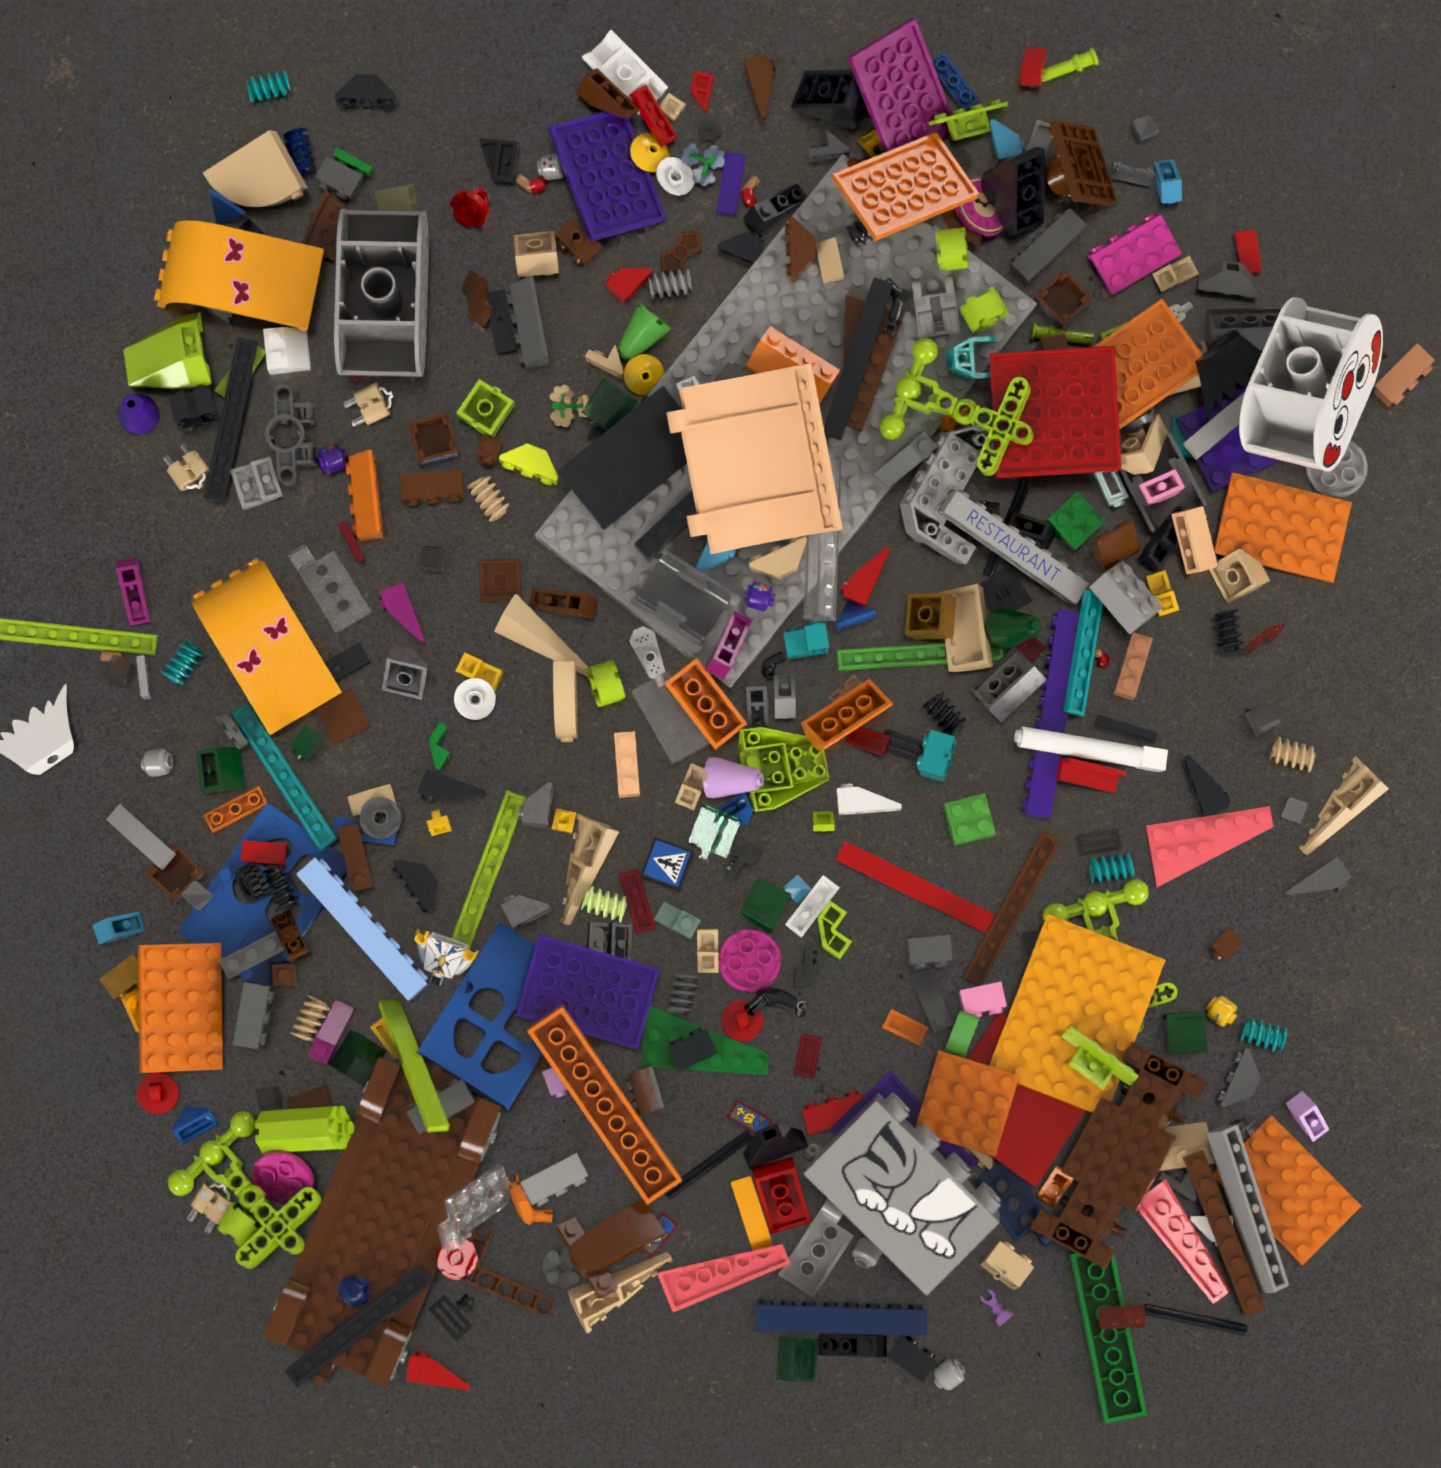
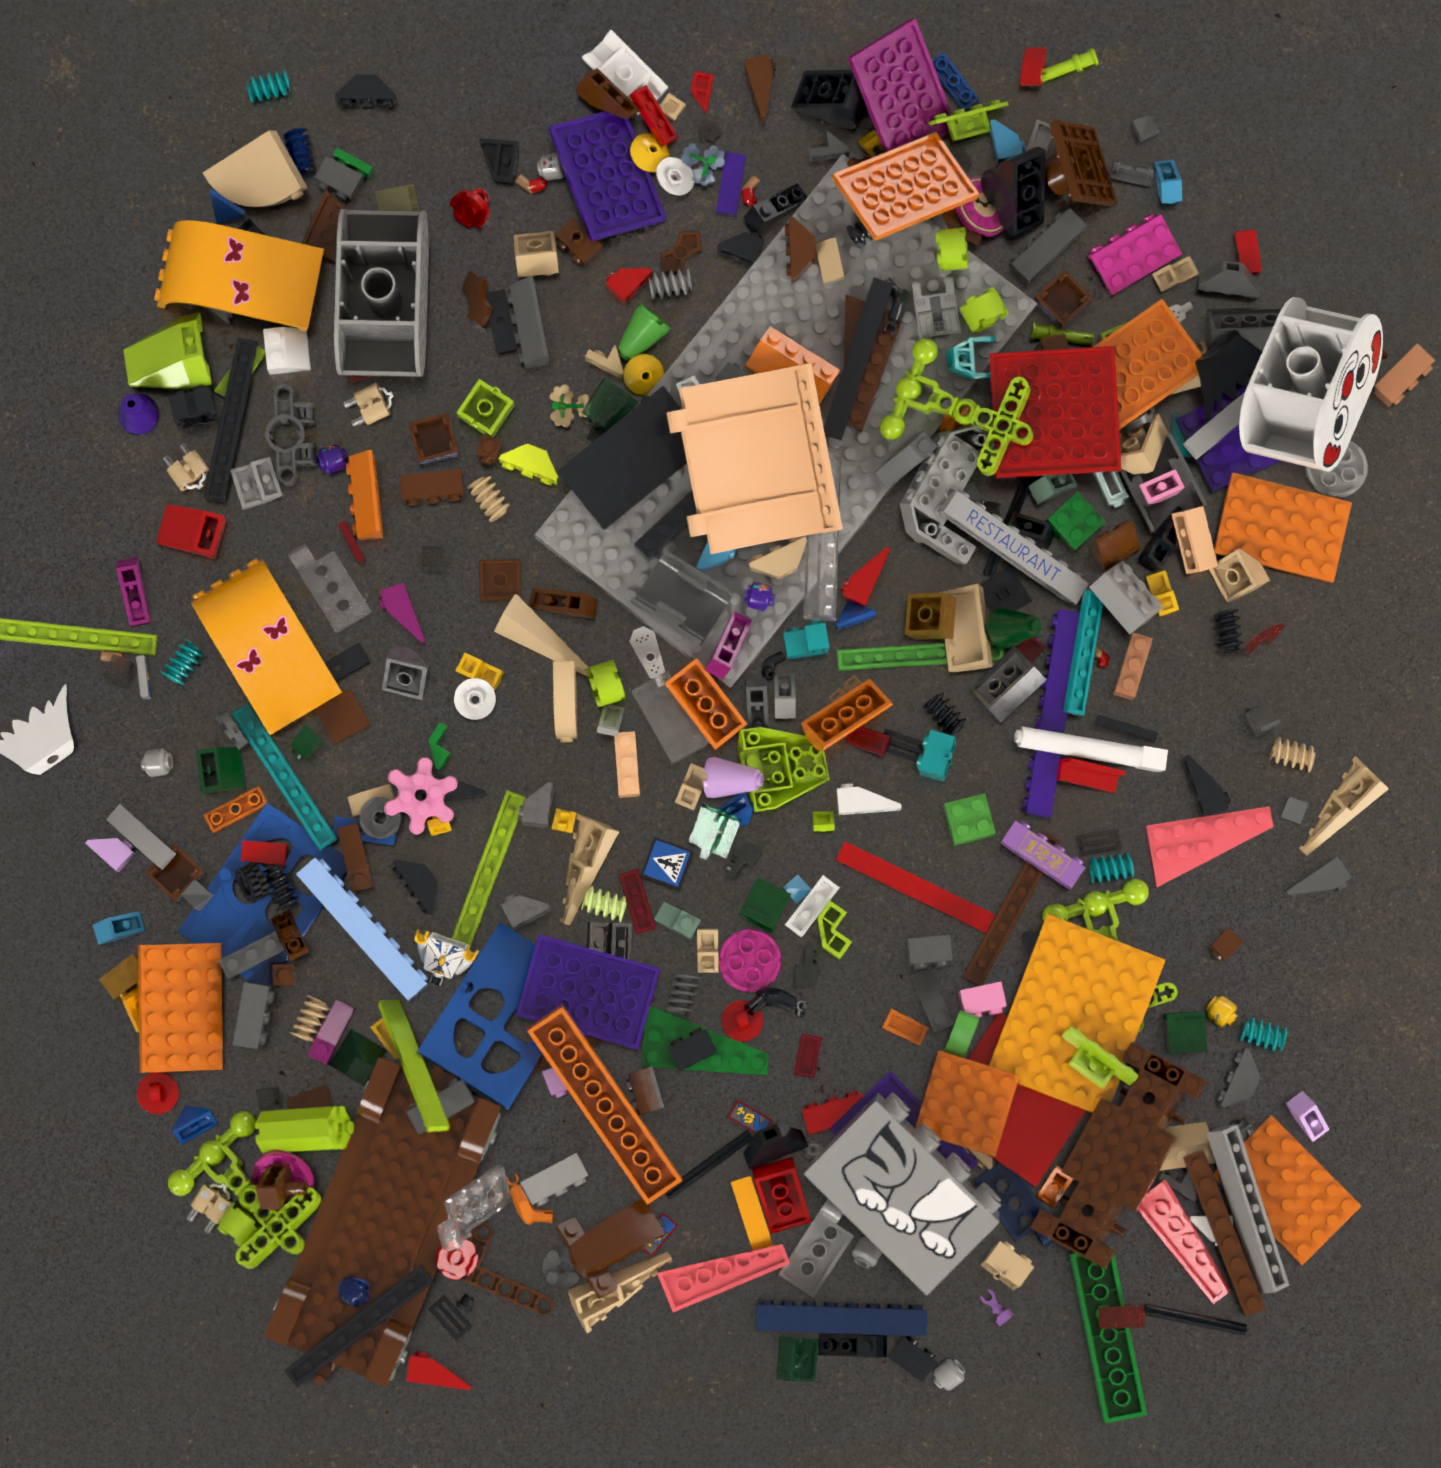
(113, 851): none -> lavender slope
(191, 530): none -> red slope
(277, 1186): none -> reddish brown brick
(420, 810): none -> bright pink plate
(610, 720): none -> light grey tile
(1042, 854): none -> medium lavender brick
(1051, 487): none -> sand green slope

